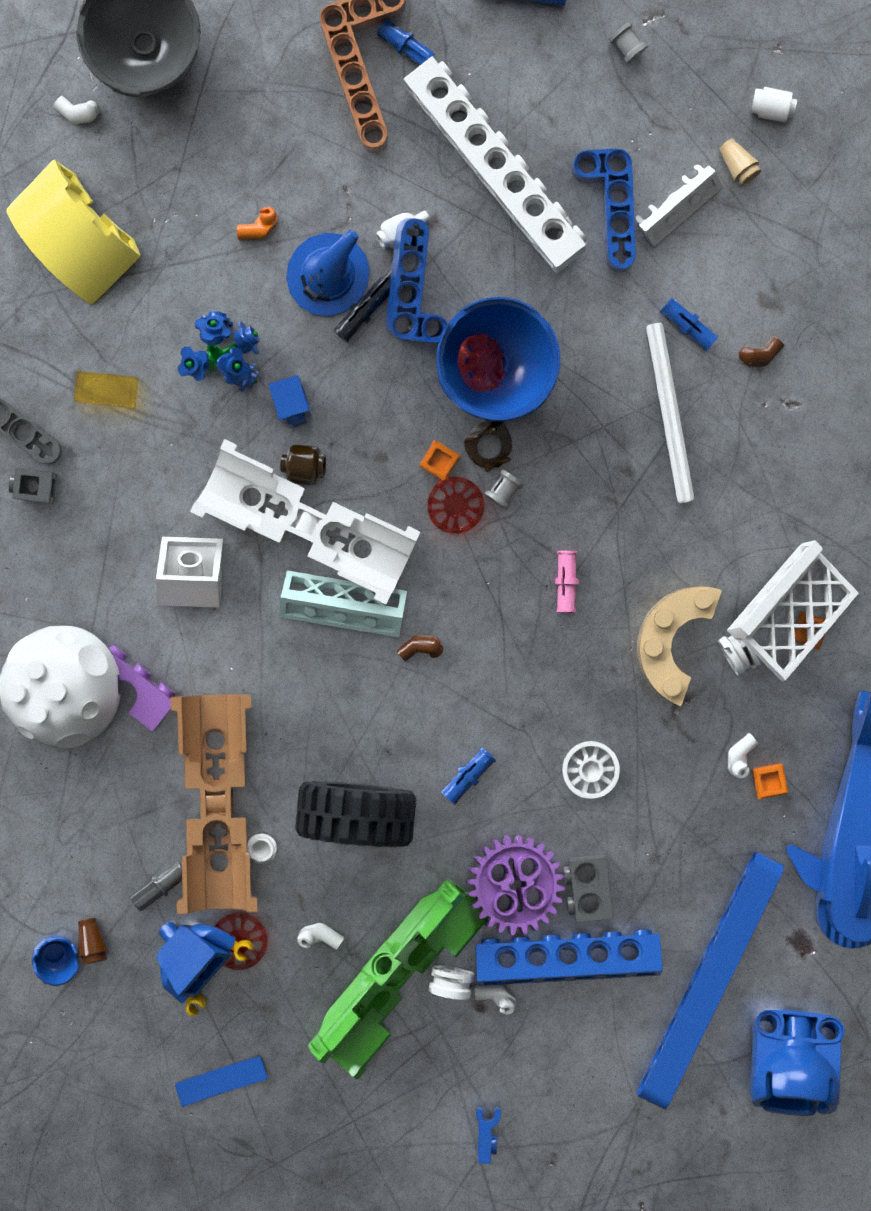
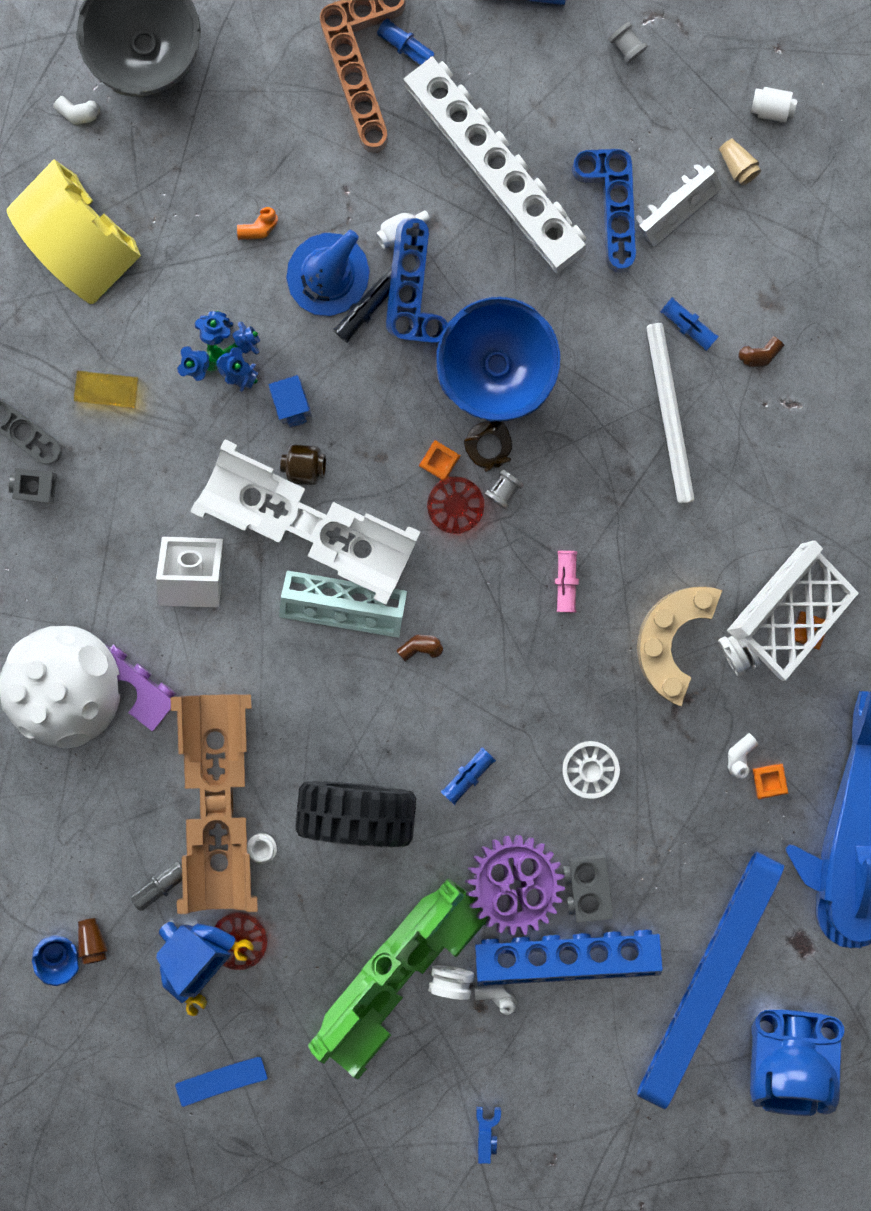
(317, 933): white arm -> none
(481, 363): wheel -> none

